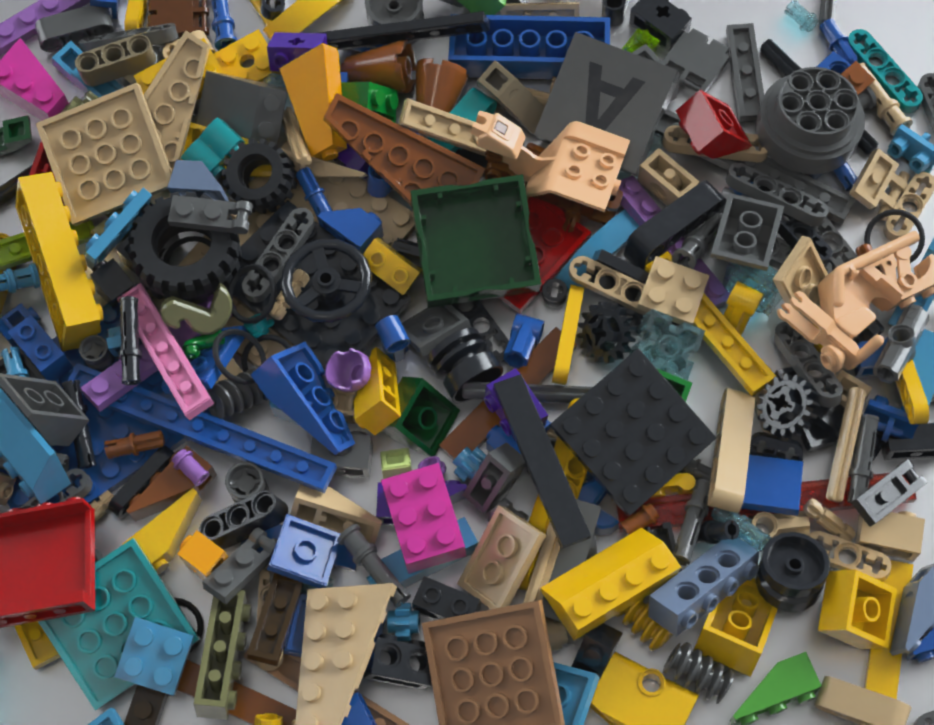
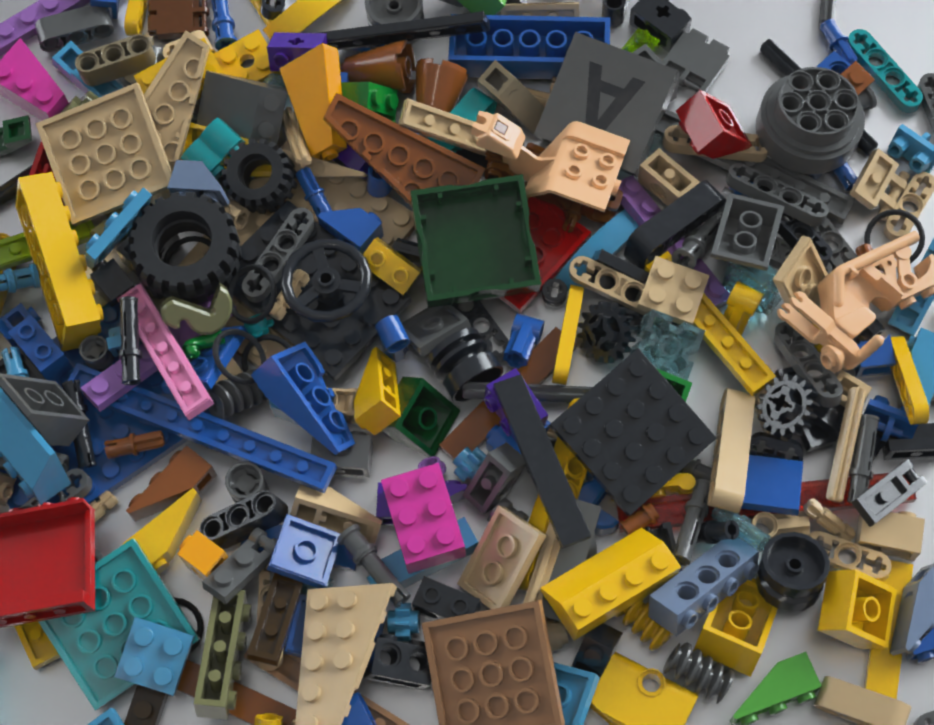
(139, 481): black beam -> none
(156, 34): dark grey beam -> none
(190, 467): medium lavender pin -> none
(210, 214): dark grey plate -> none
(348, 370): medium lavender hair -> none
(395, 462): yellowish green slope -> none
(745, 70): dark grey plate -> none
(800, 15): clear light blue pin -> none
(888, 108): tan pin -> none
(901, 344): dark grey piece -> none

